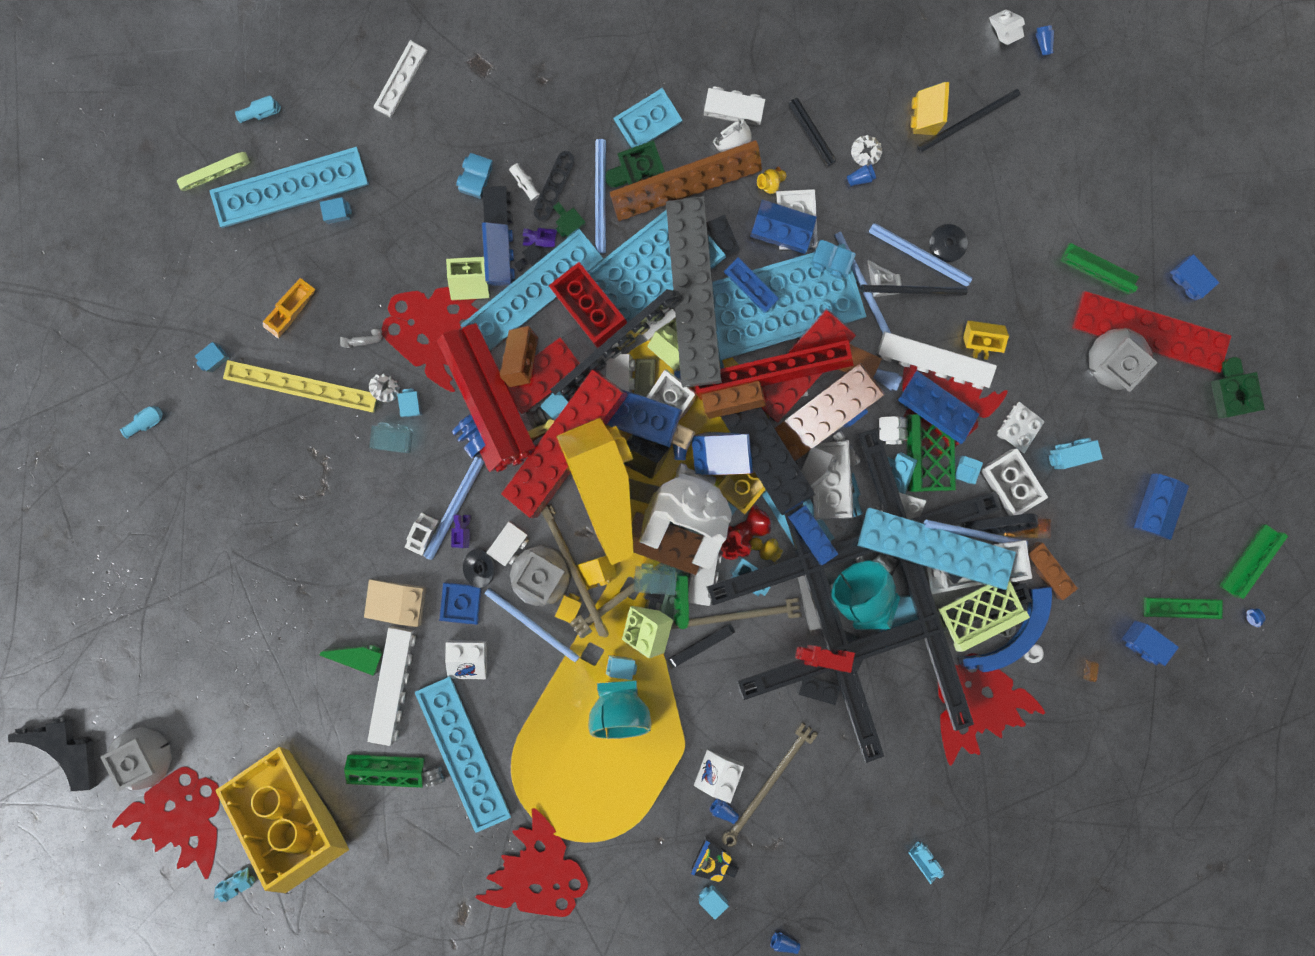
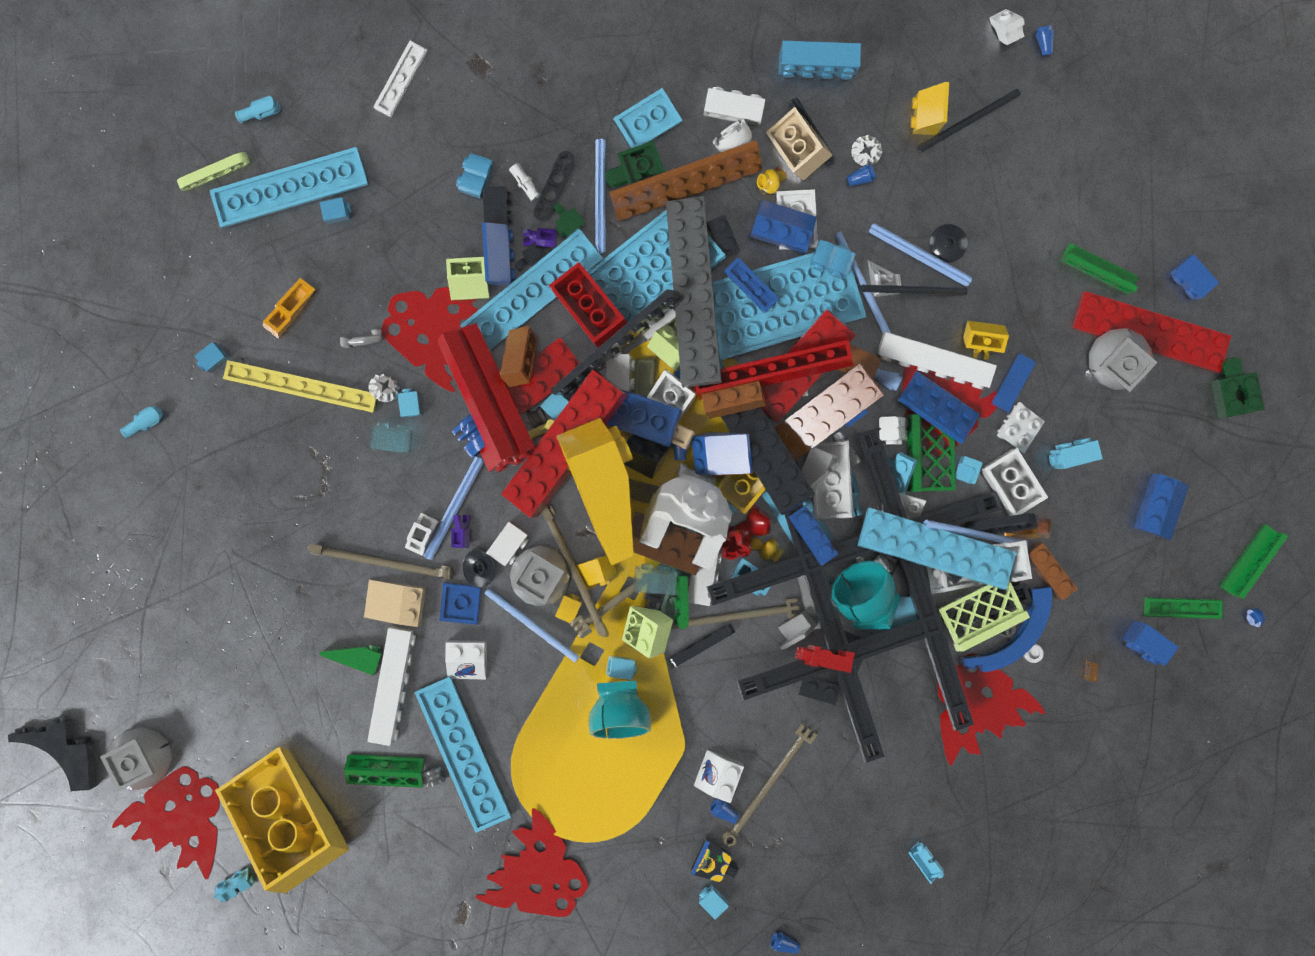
(444, 573): none -> dark tan hinge
(797, 628): none -> light grey panel
(799, 144): none -> tan slope
(819, 59): none -> dark azure brick
(1013, 382): none -> blue tile

